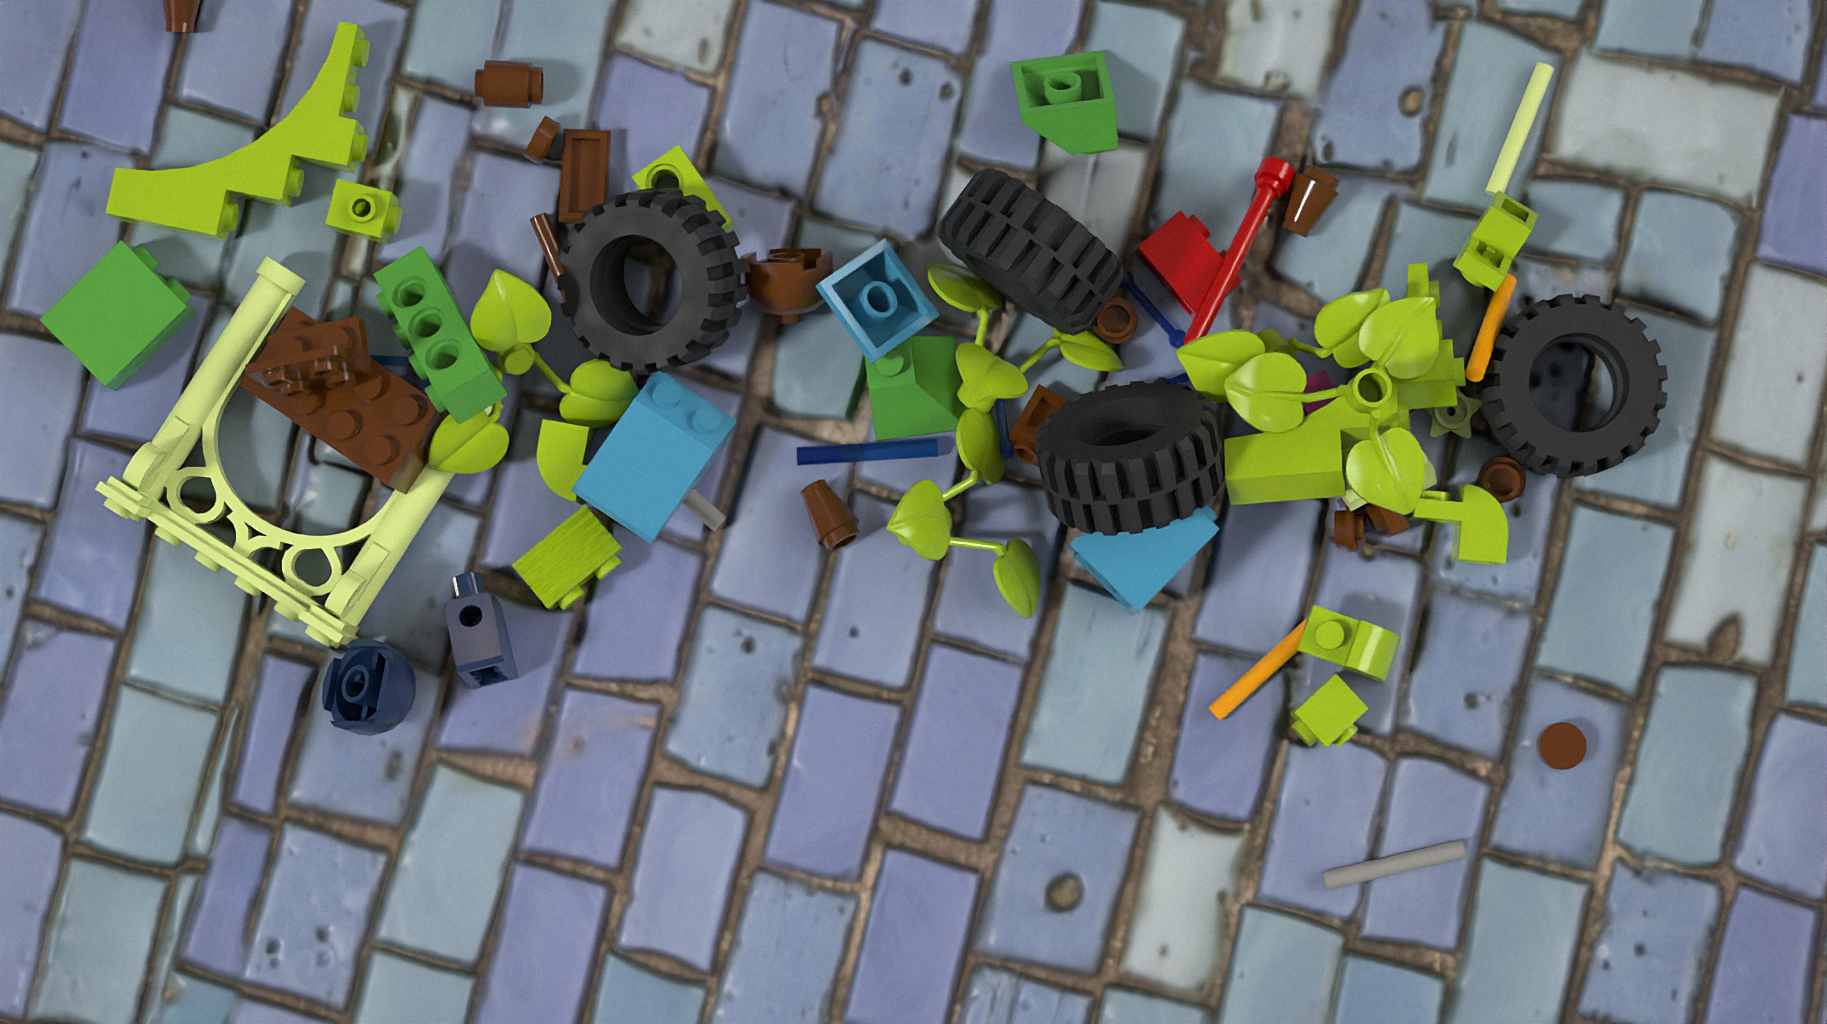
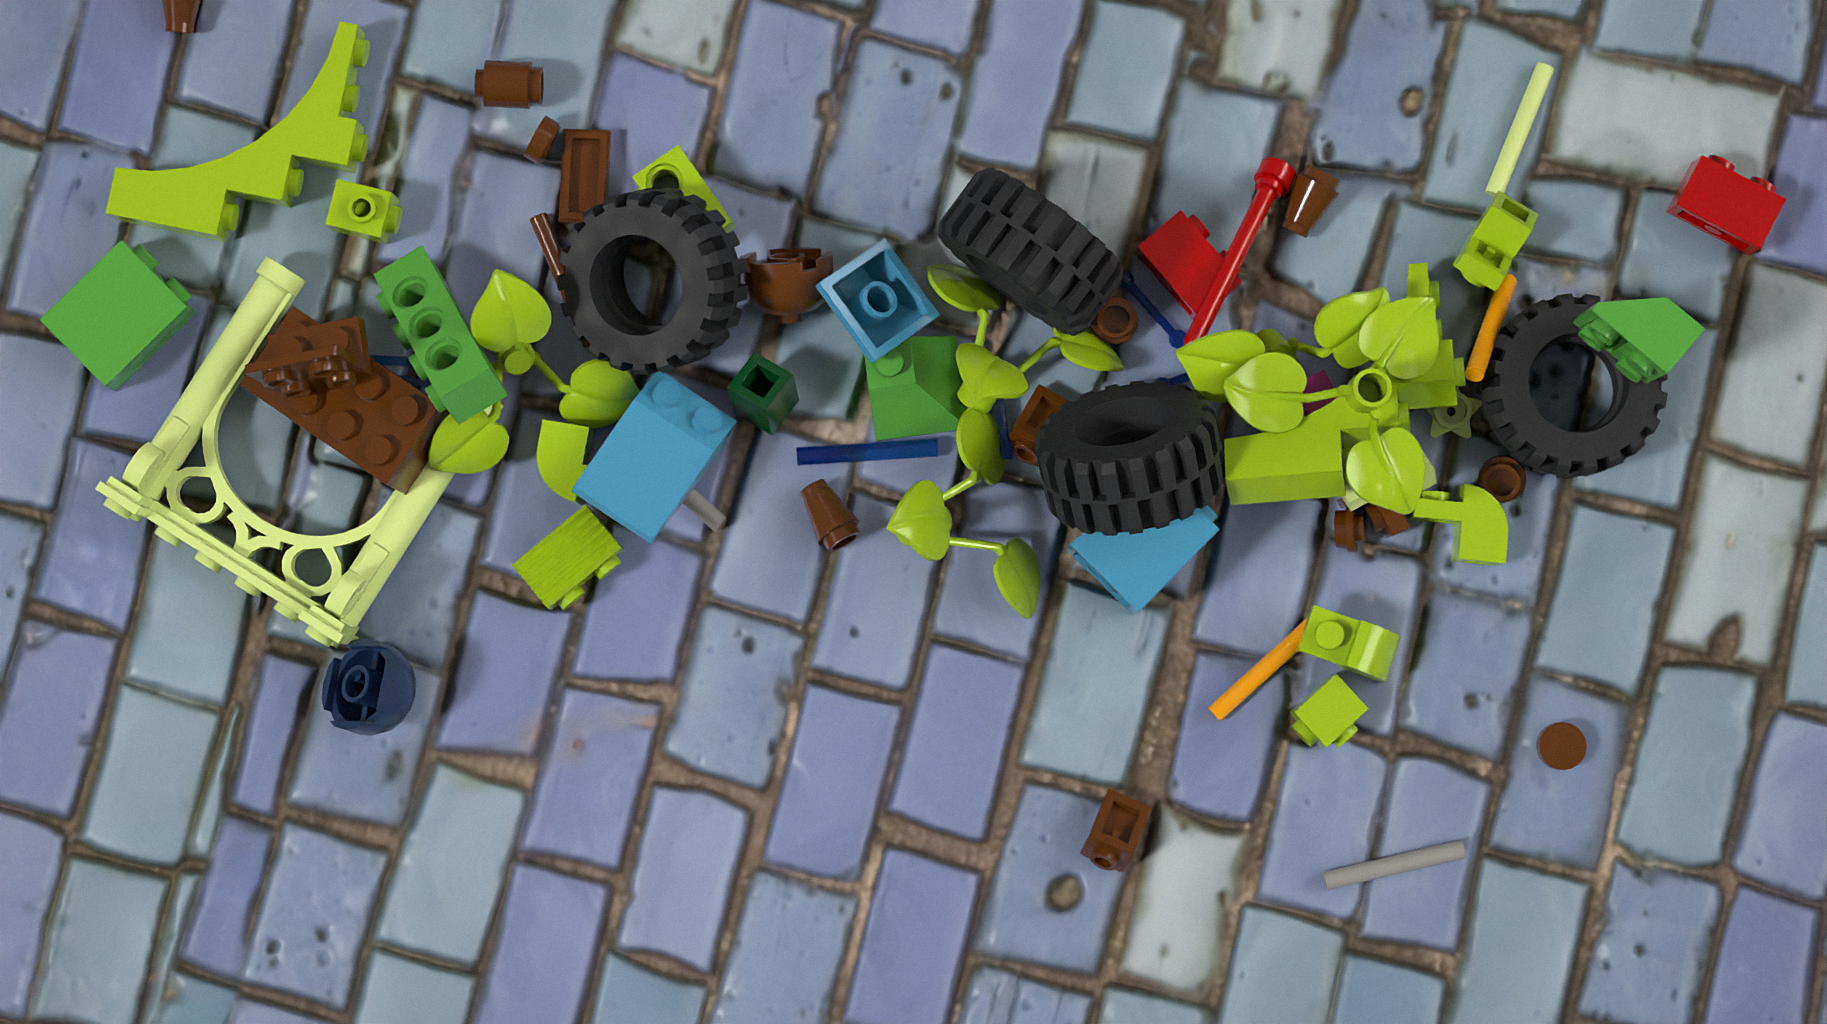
(482, 651): dark blue torso -> none
(763, 393): none -> dark green brick
(1068, 101): bright green slope -> none
(1115, 831): none -> reddish brown bracket
(1640, 334): none -> bright green slope
(1726, 203): none -> red brick

